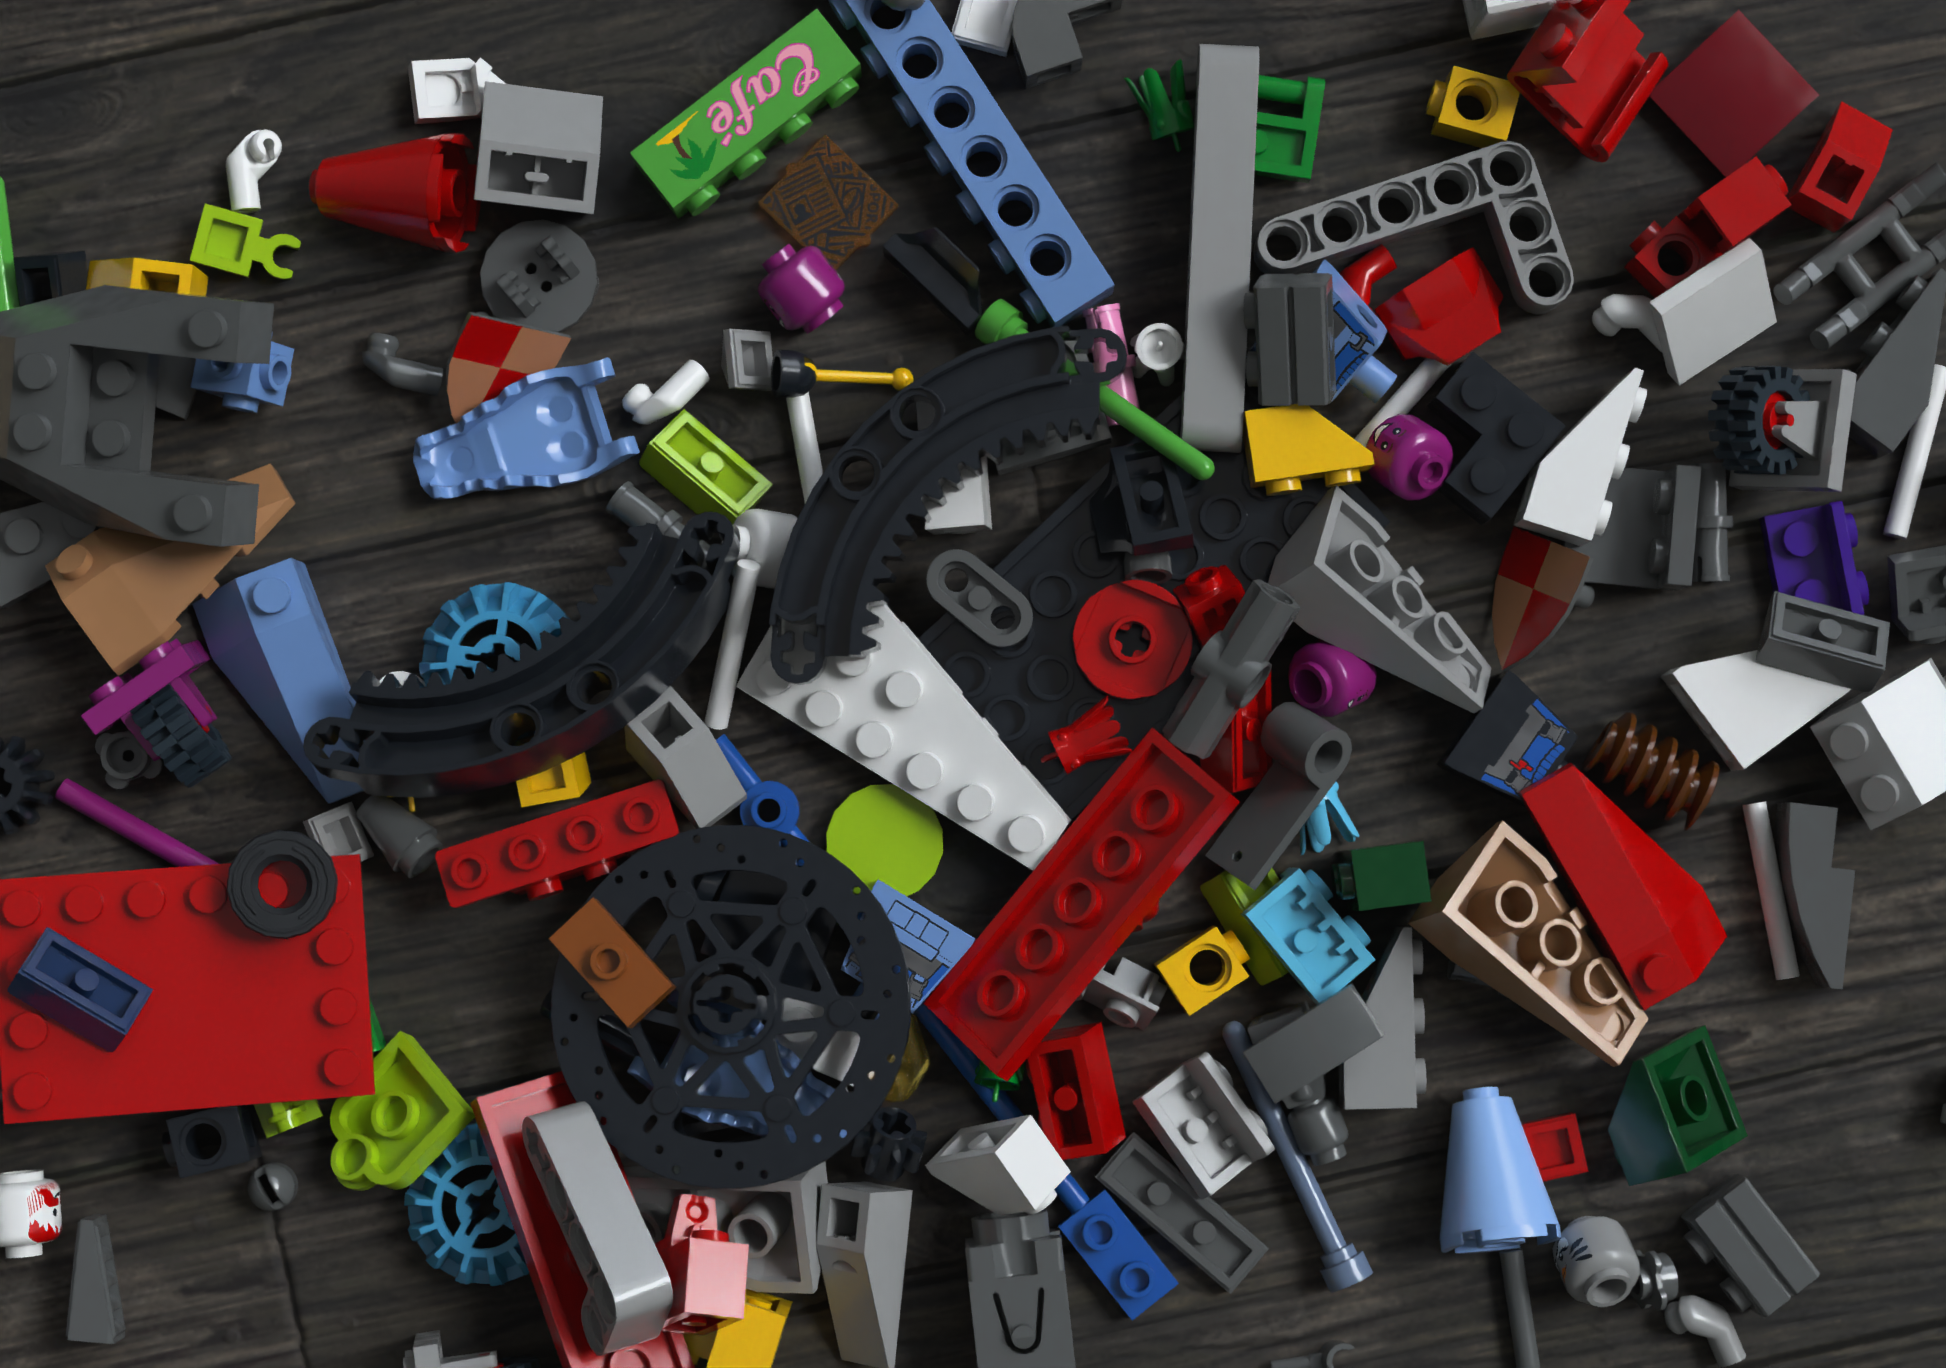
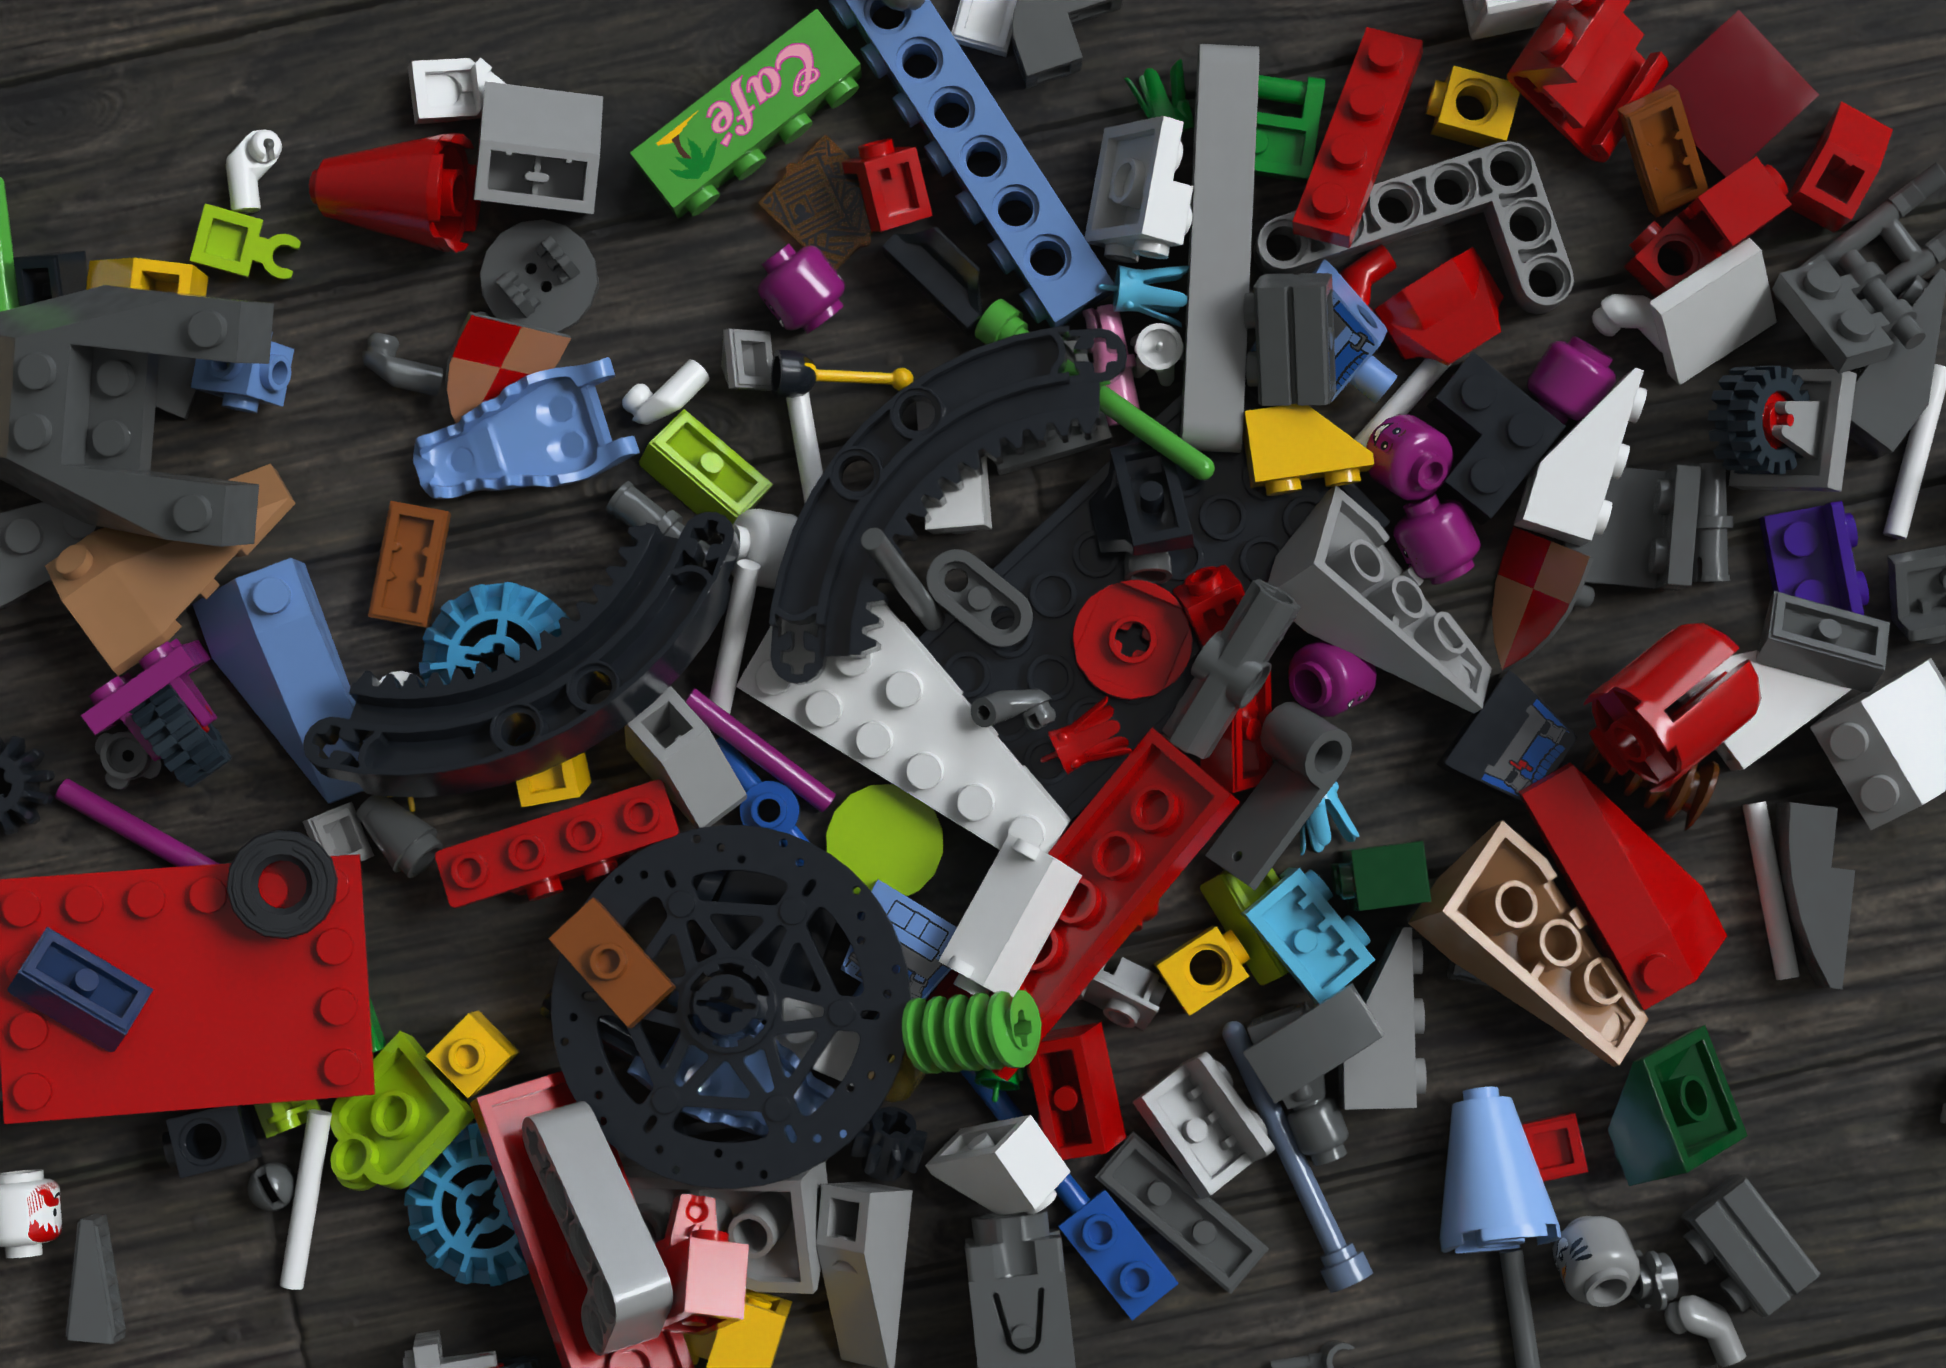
(305, 1199): none -> white bar
(409, 564): none -> dark orange plate
(472, 1053): none -> yellow brick
(760, 751): none -> magenta bar
(890, 184): none -> red bracket
(902, 578): none -> dark grey bar
(971, 1032): none -> bright green piece
(1007, 704): none -> dark grey arm
(1009, 919): none -> white brick
(1134, 195): none -> white plate
(1134, 295): none -> medium azure piece
(1357, 137): none -> red plate
(1437, 538): none -> magenta head
(1571, 379): none -> magenta head
(1631, 705): none -> red cylinder
(1663, 150): none -> dark orange plate
(1836, 319): none -> dark grey plate

